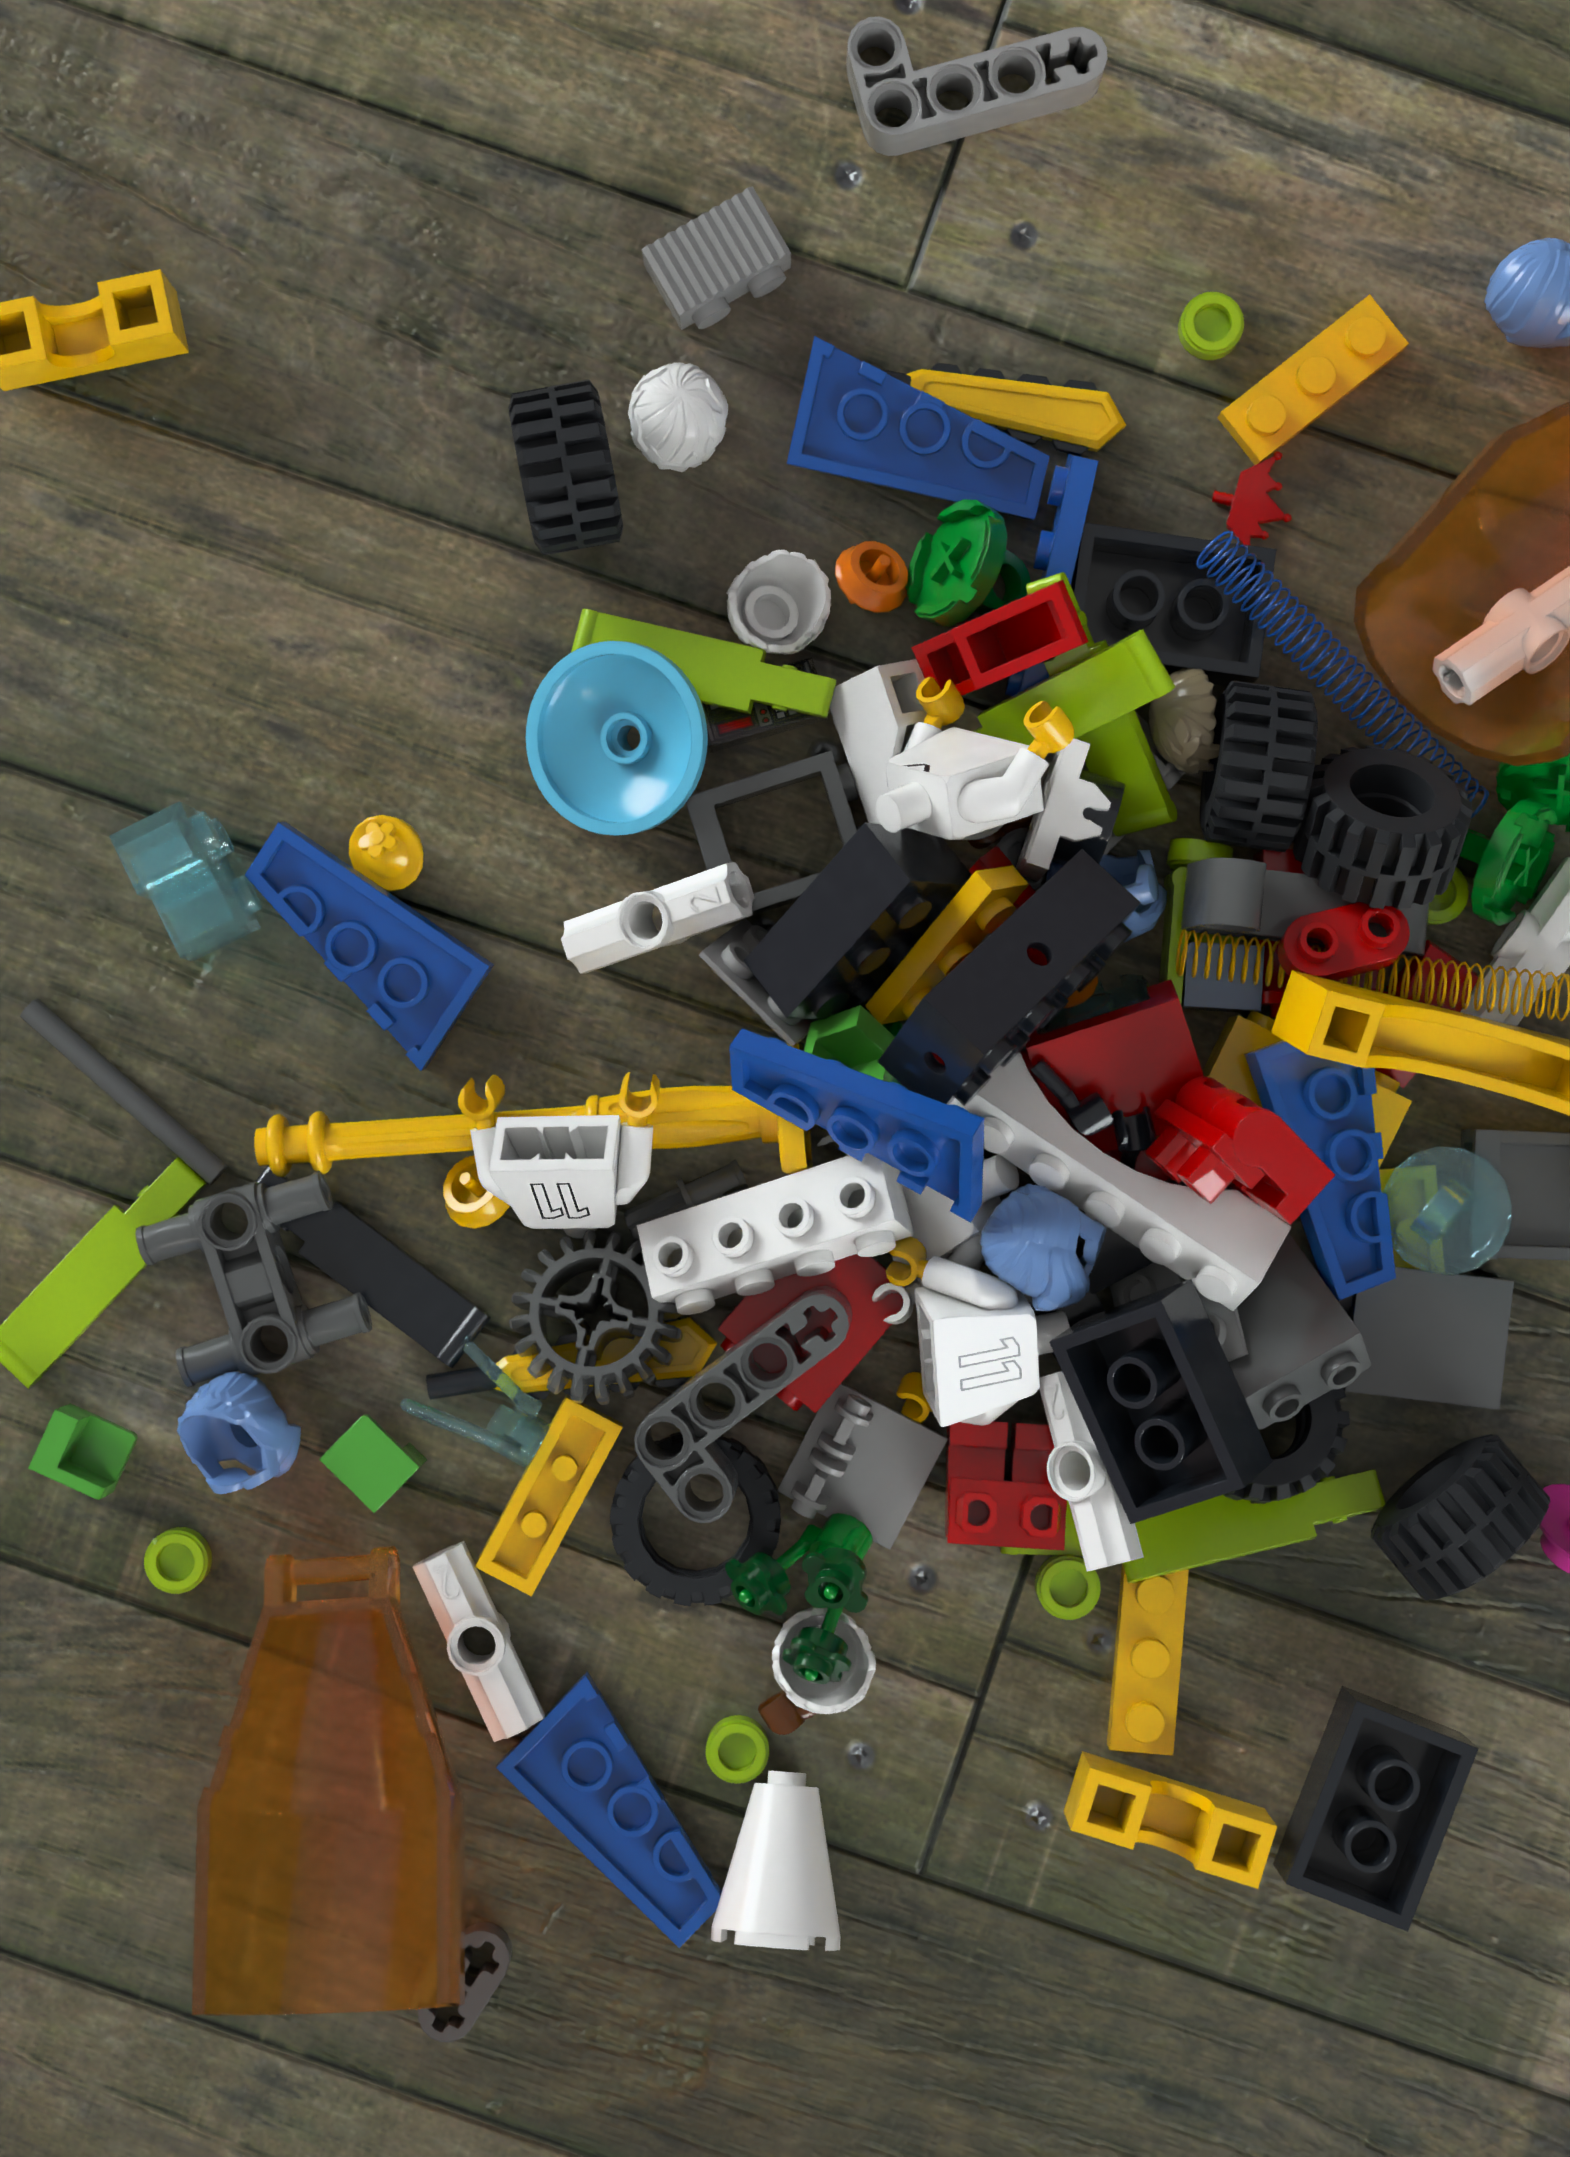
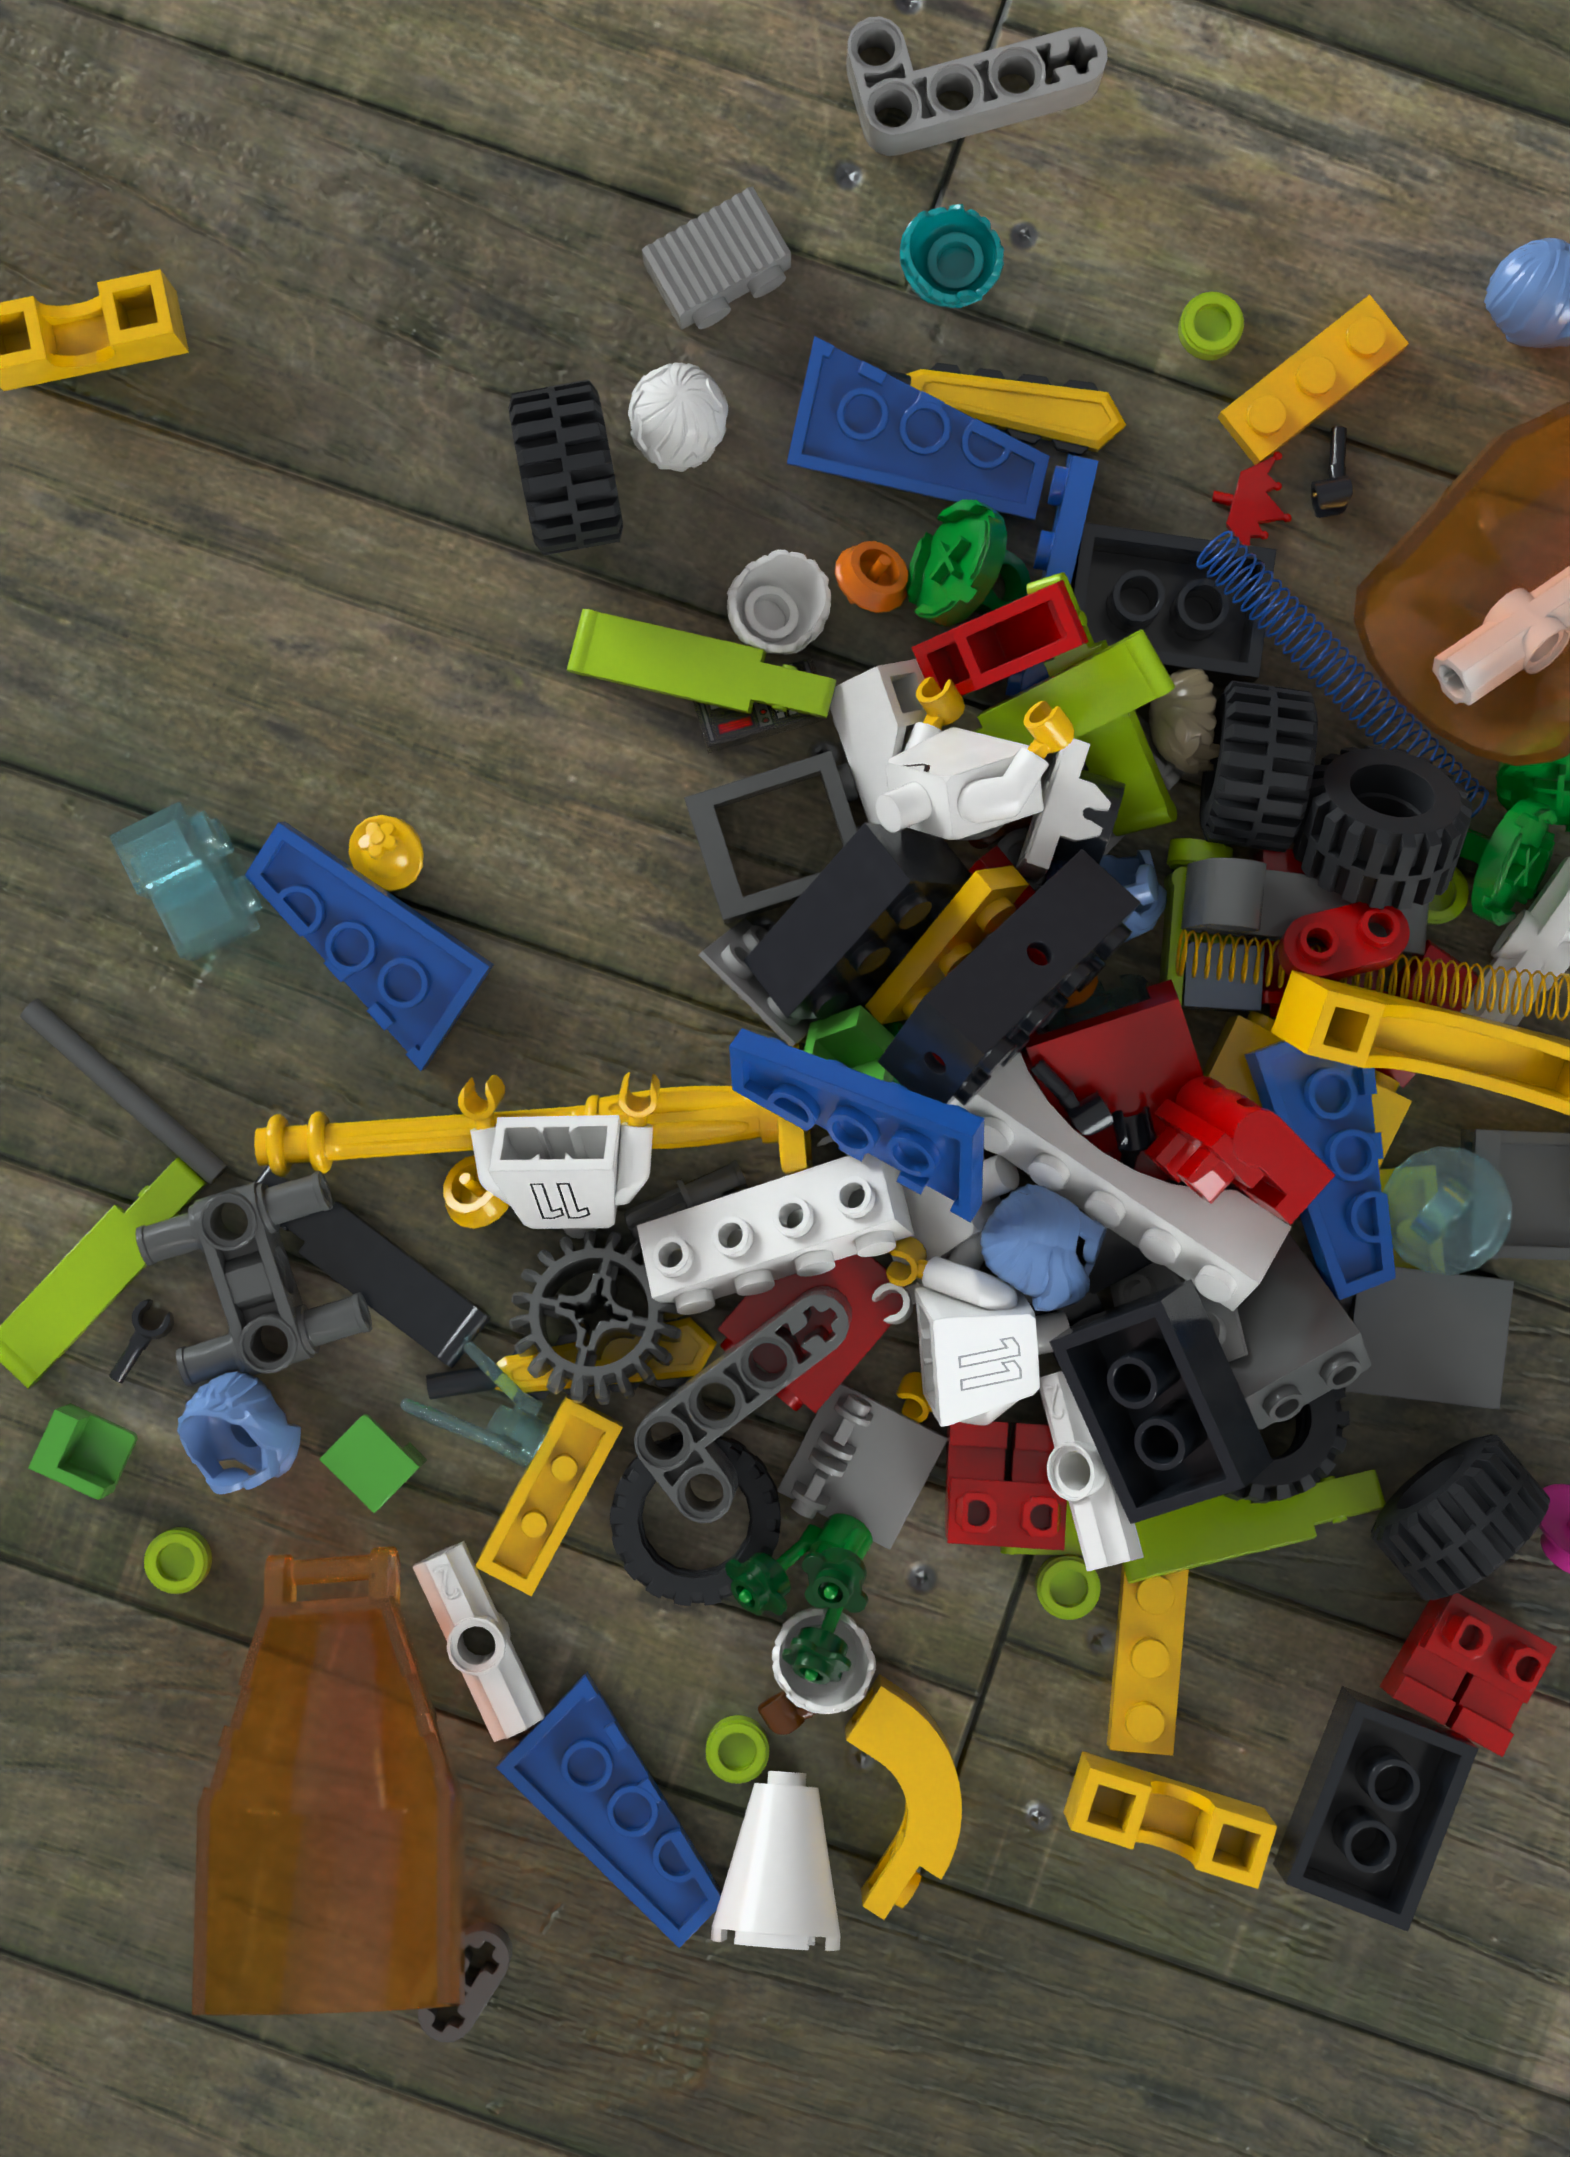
(139, 1340): none -> black hand
(582, 747): medium azure dish -> none
(686, 910): white piece -> none
(912, 1747): none -> yellow arch
(951, 256): none -> teal hair
(1332, 495): none -> black hand
(1468, 1670): none -> red hips

